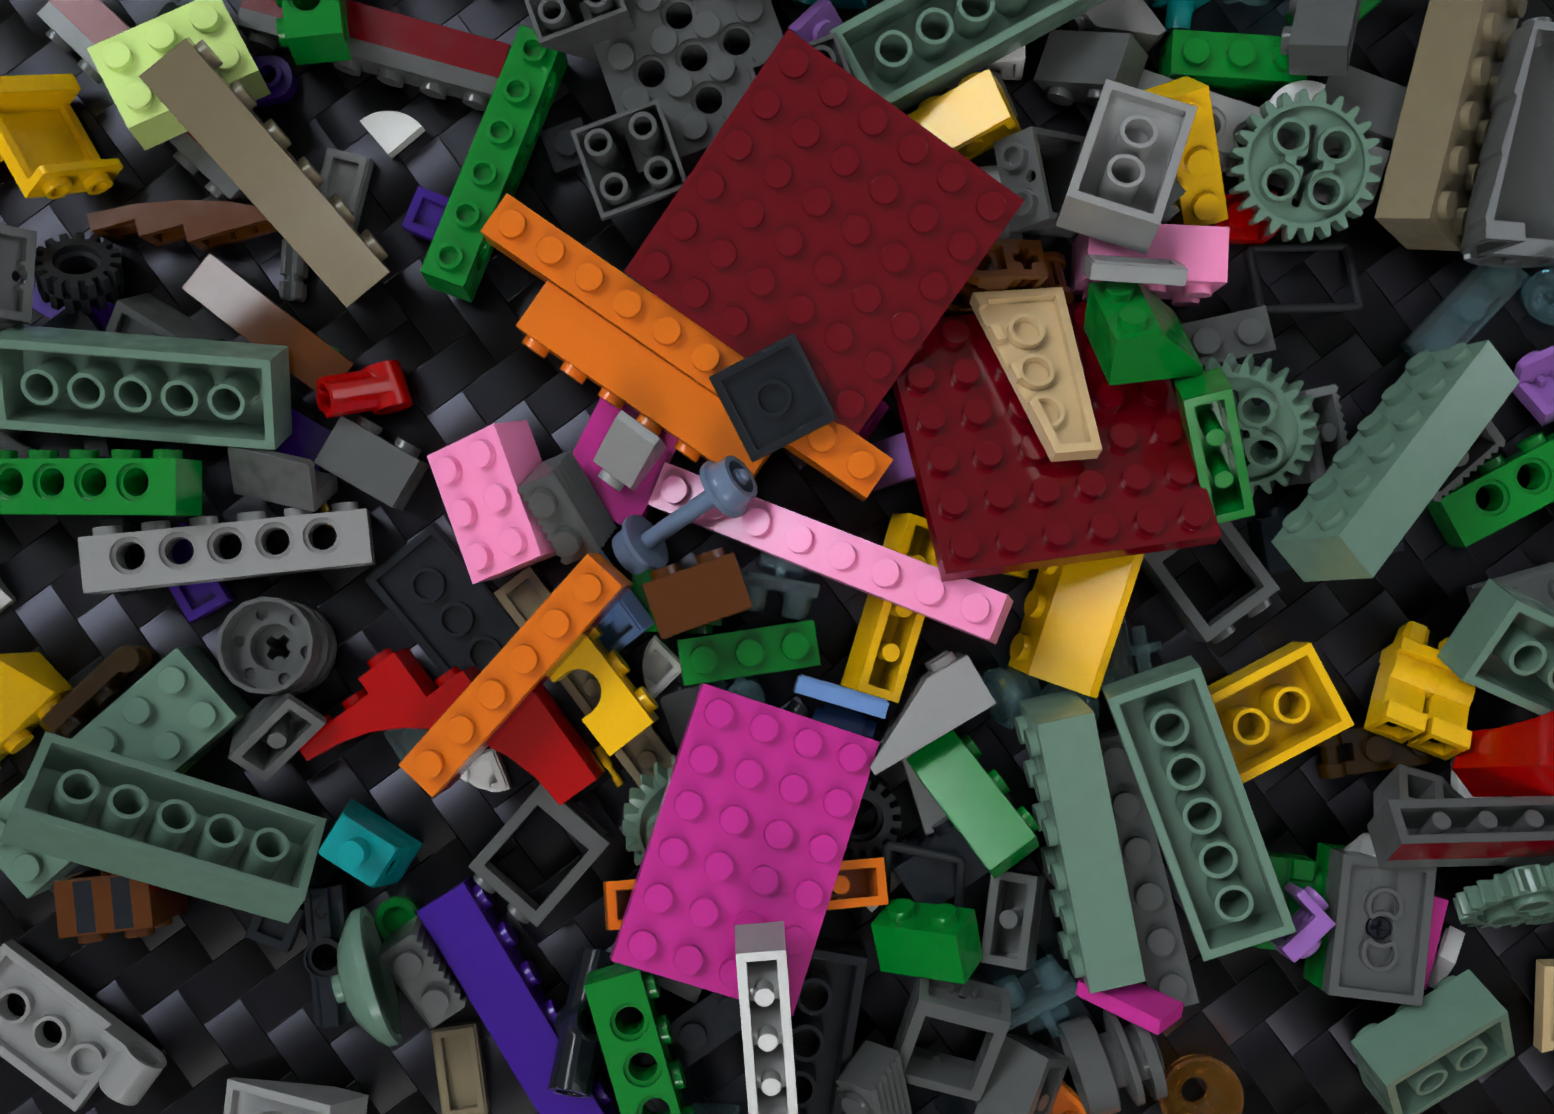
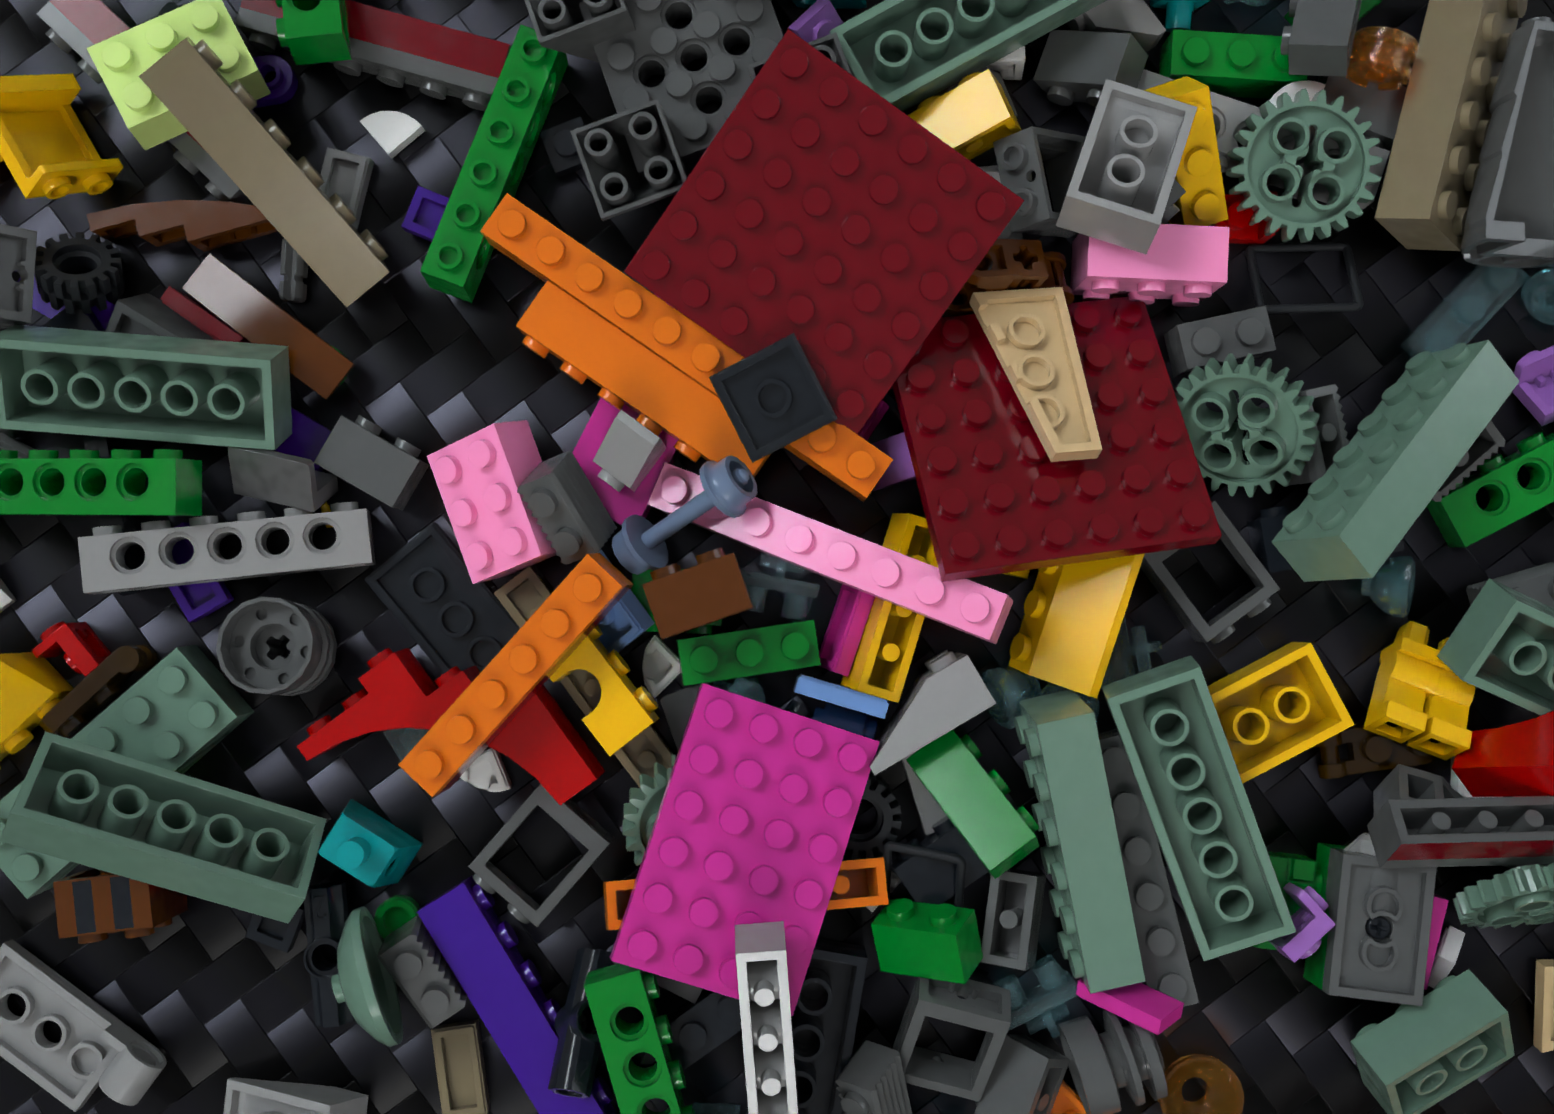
(78, 641): none -> red bracket
(200, 316): none -> dark red tile
(273, 734): dark grey slope -> none
(374, 389): red piece -> none
(603, 757): yellow piece -> none
(845, 630): none -> dark pink tile
(1134, 270): light grey tile -> none
(1136, 335): green slope -> none
(1215, 442): green brick -> none
(1382, 57): none -> clear orange wheel
(1392, 586): none -> clear light blue brick

